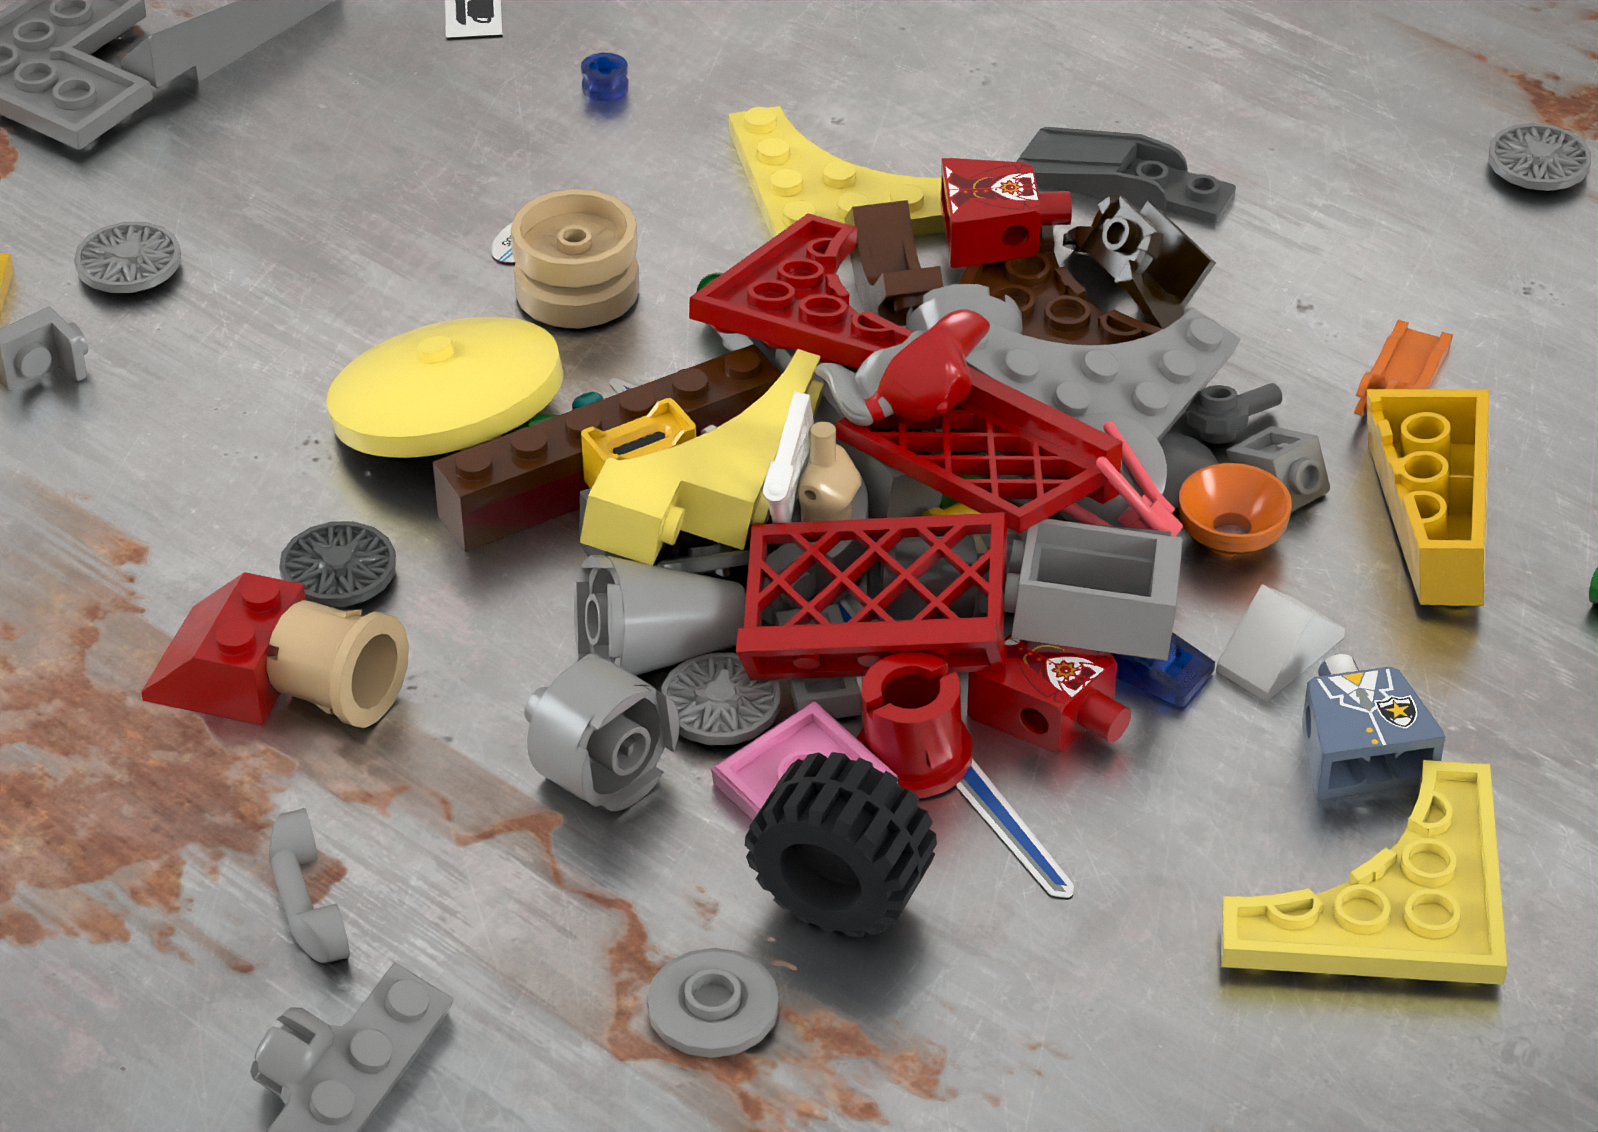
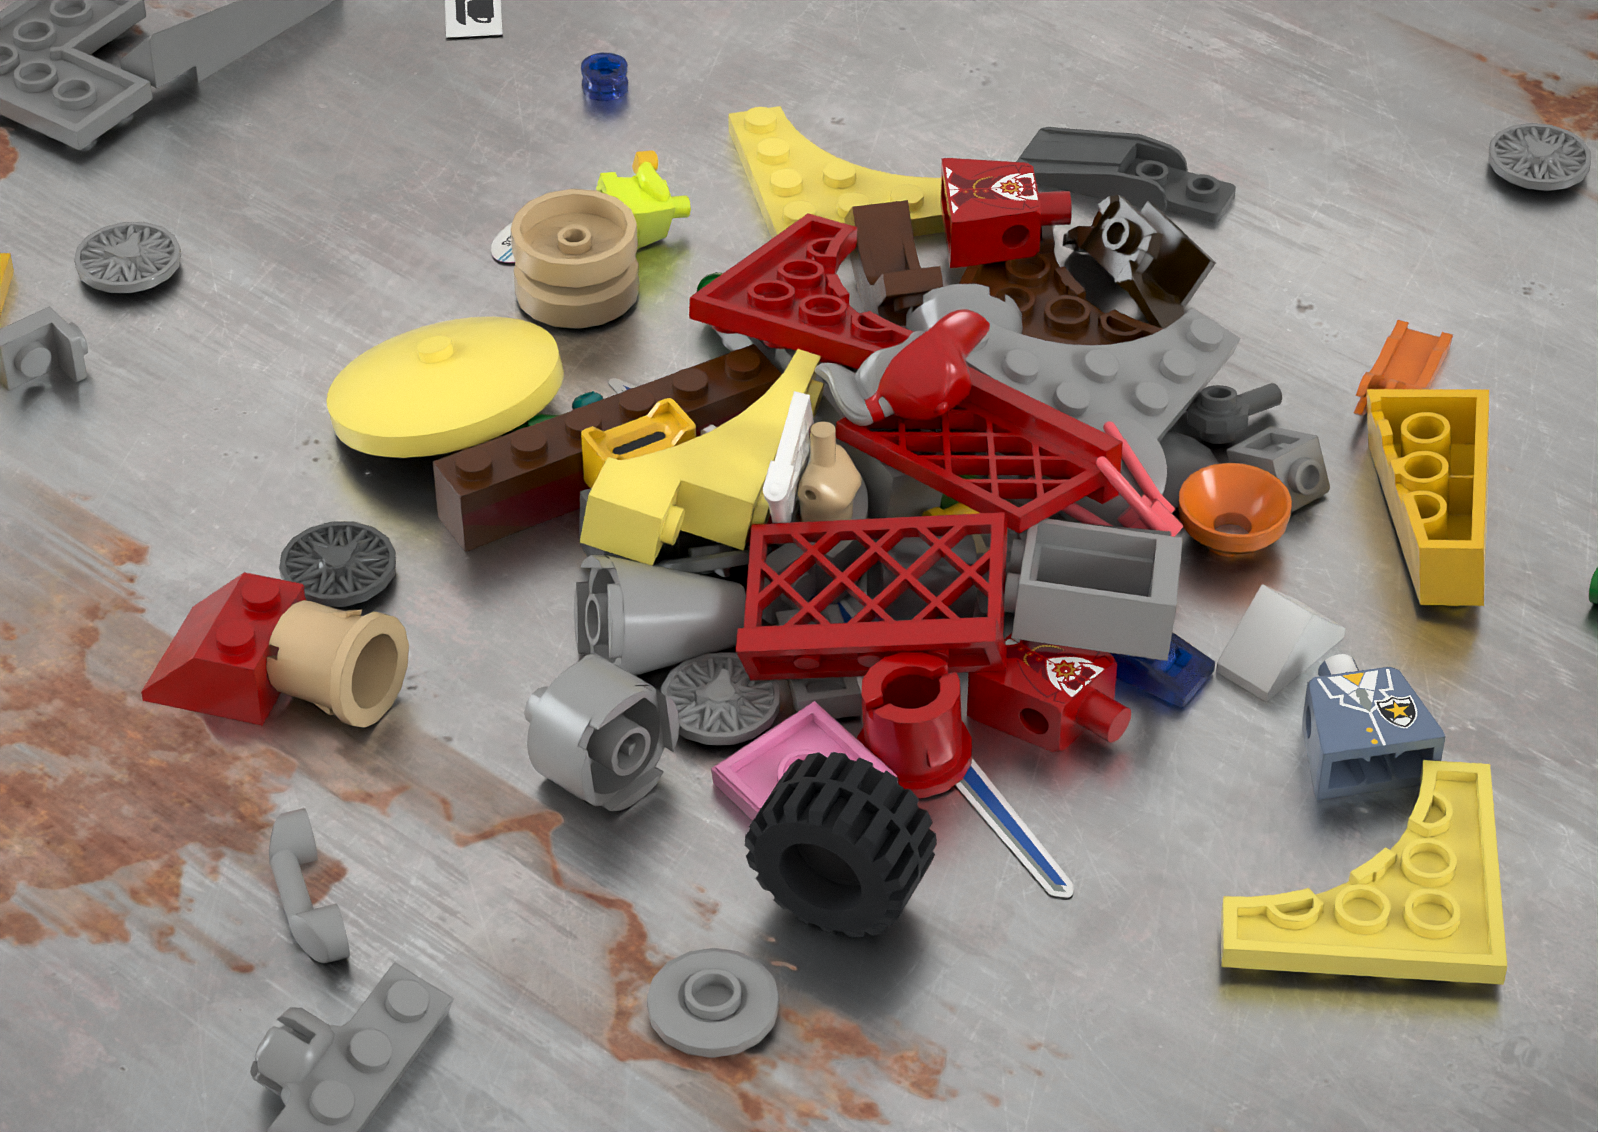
(646, 197): none -> neon yellow piece

